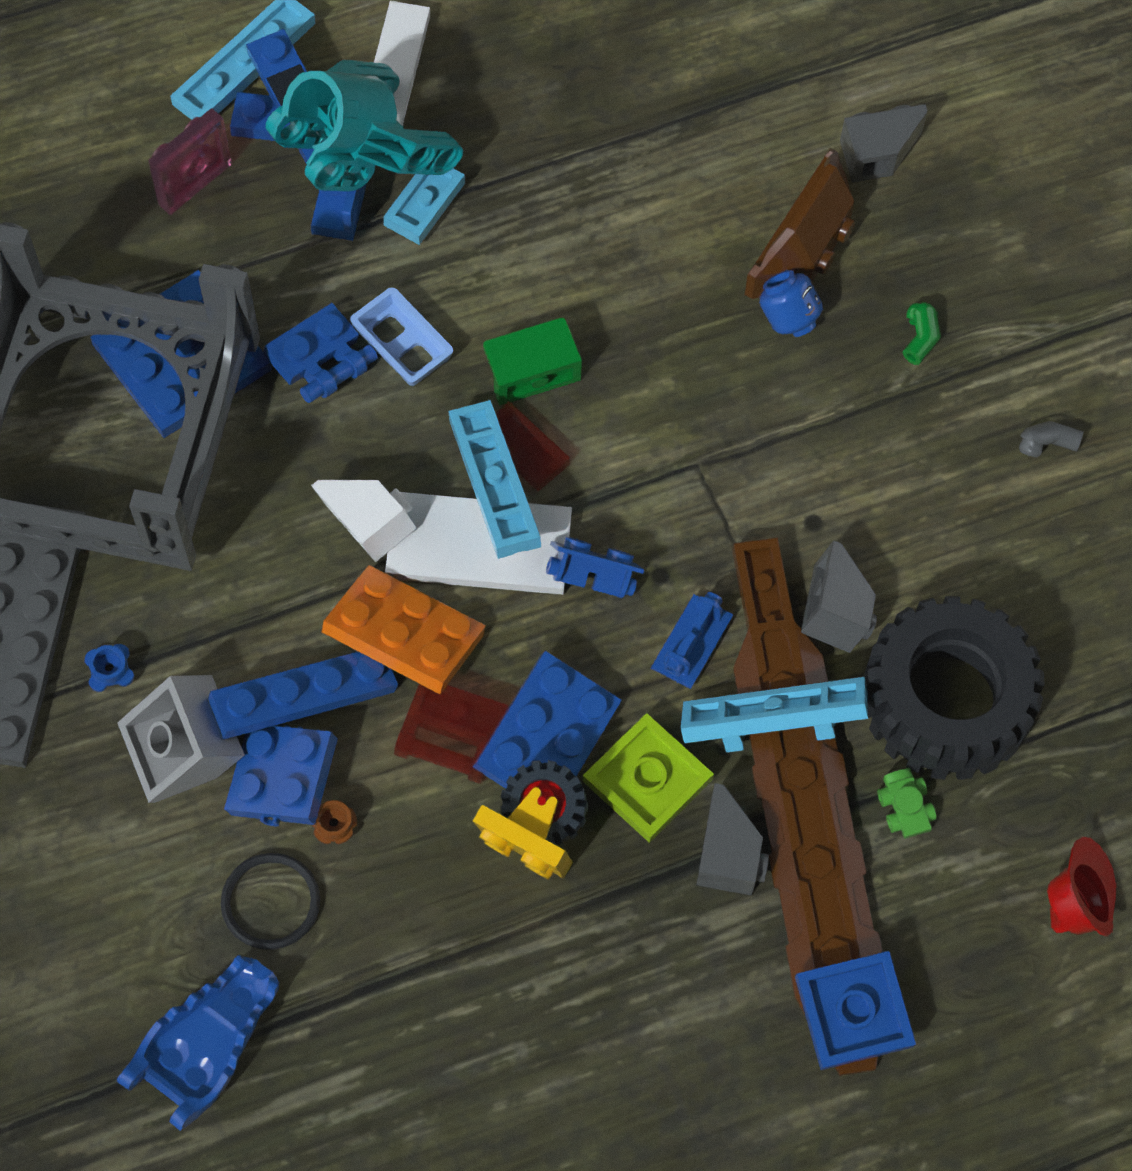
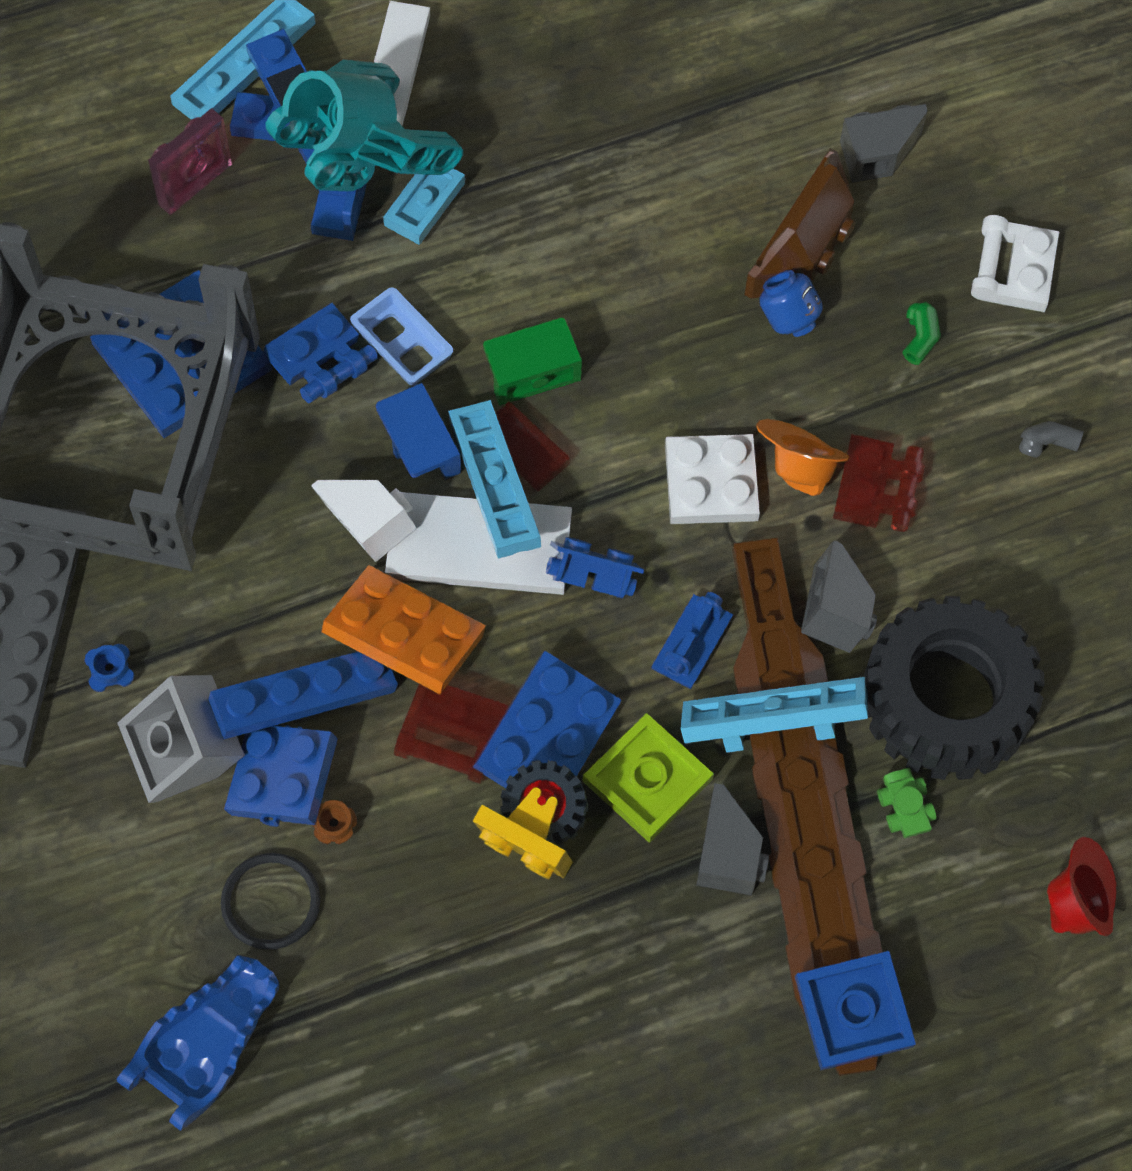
(419, 433): none -> blue panel
(711, 479): none -> white plate
(800, 456): none -> orange piece
(864, 482): none -> clear red plate
(1029, 264): none -> white plate

